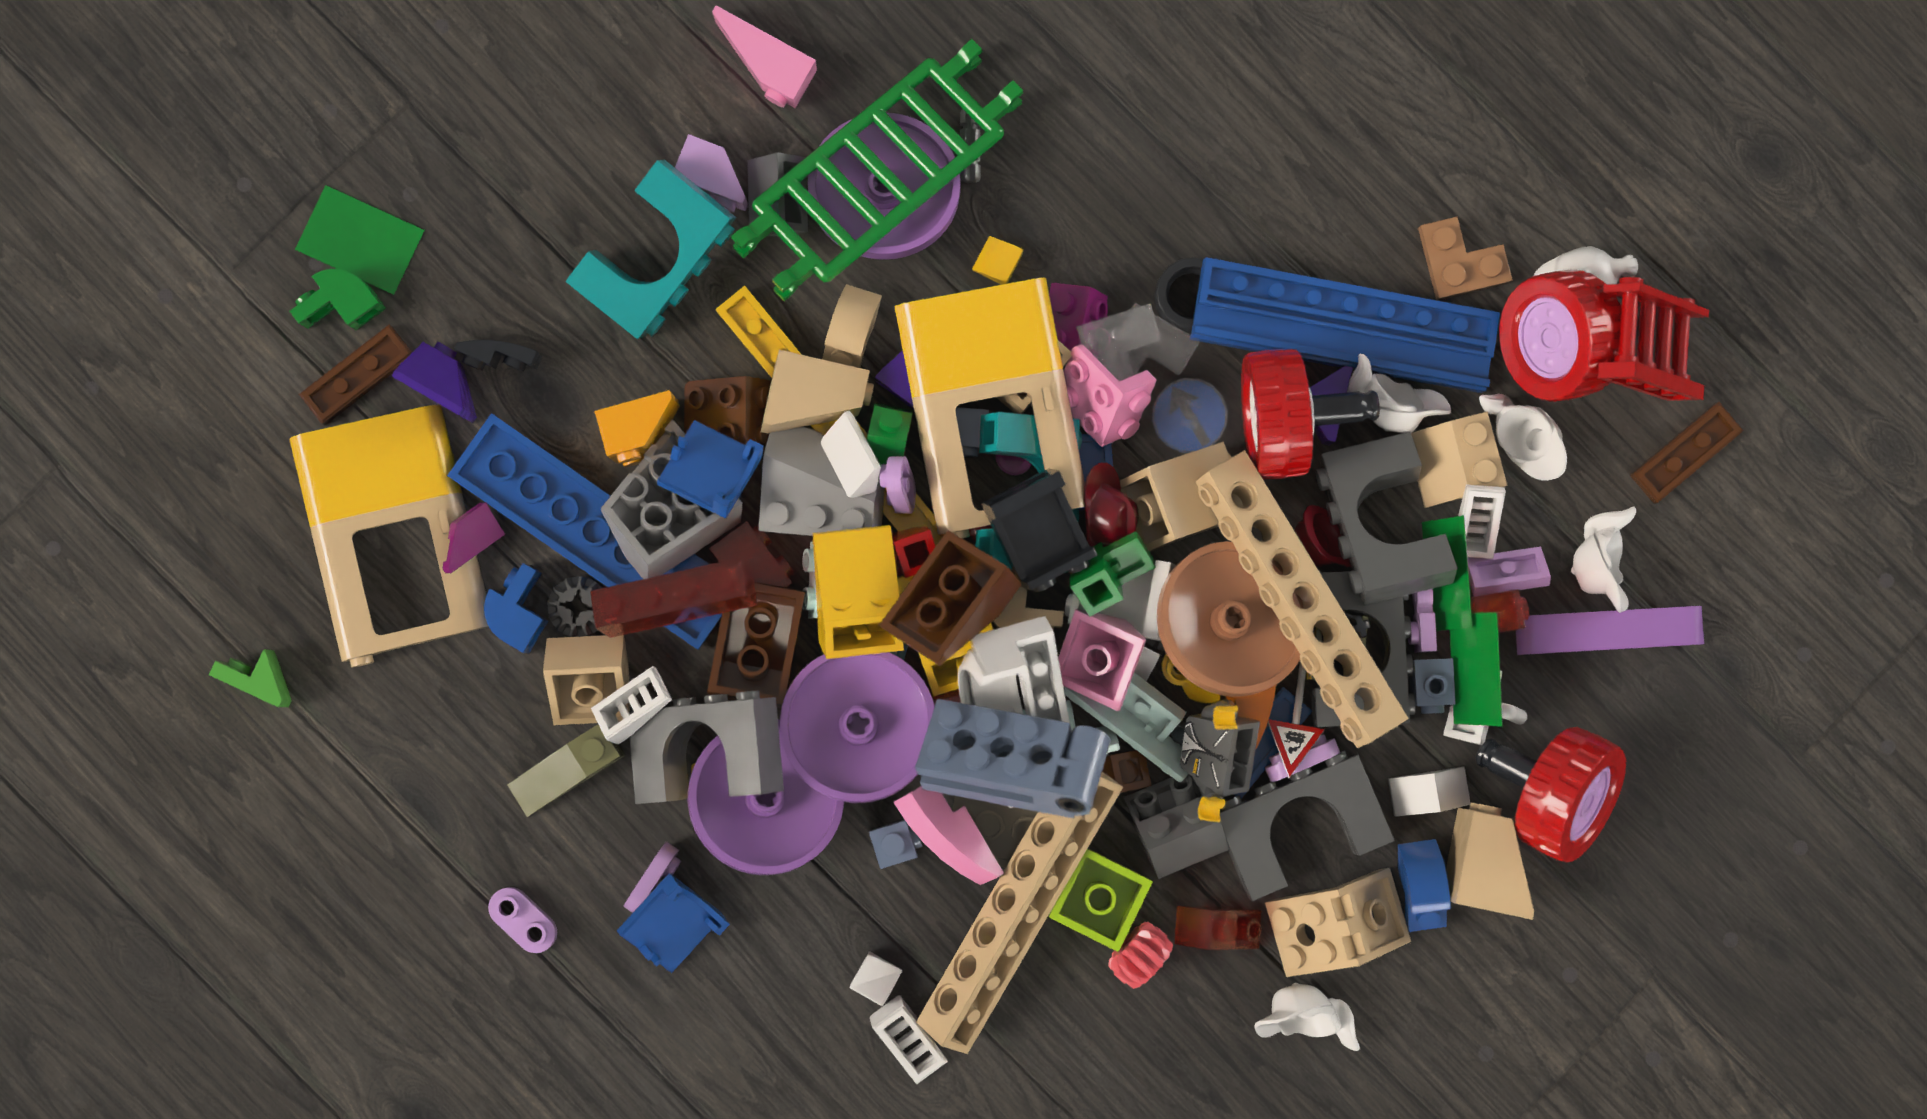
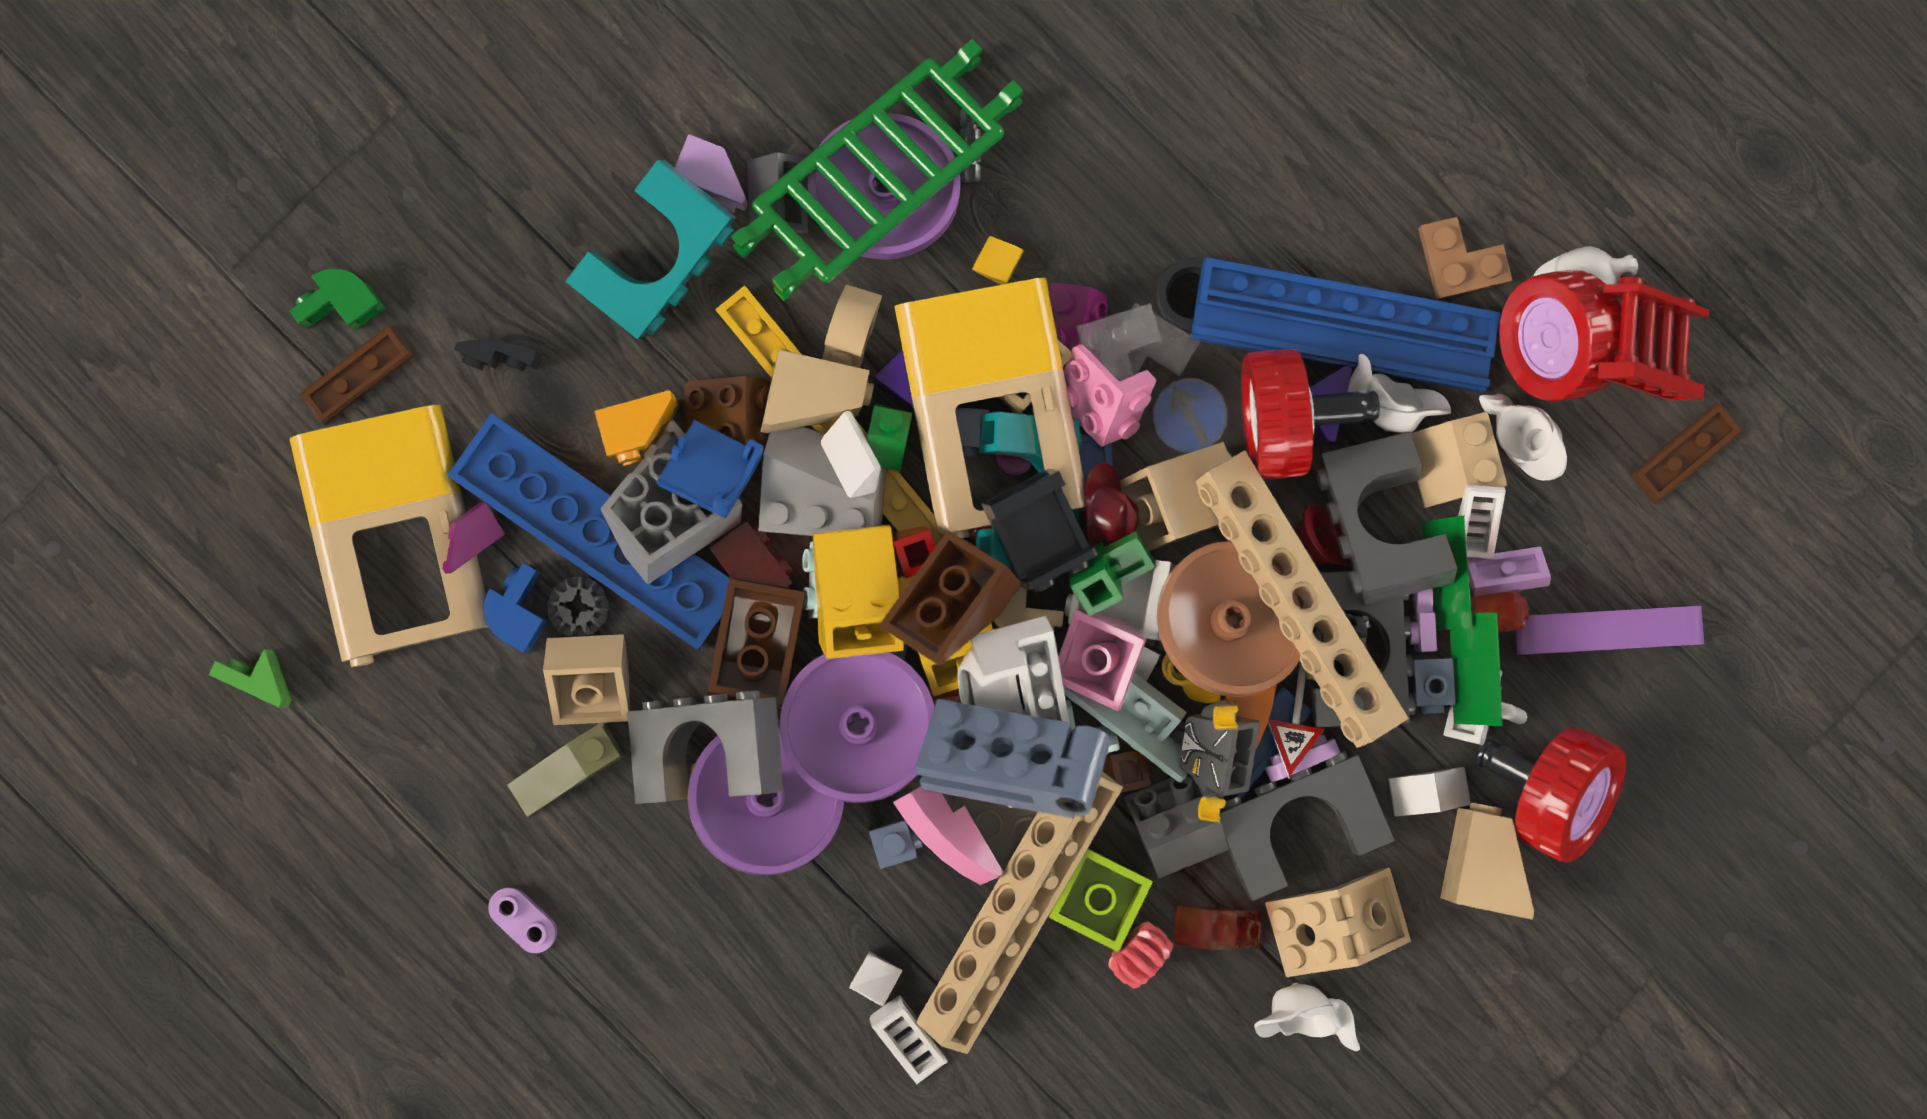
(359, 239): green sticker -> none
(438, 377): dark purple slope -> none
(606, 709): white slope -> none
(663, 864): lavender plate -> none
(671, 923): blue piece -> none
(673, 598): clear red brick -> none
(773, 64): bright pink slope -> none
(900, 484): lavender plate -> none
(1424, 885): blue brick -> none
(1599, 556): white hair -> none

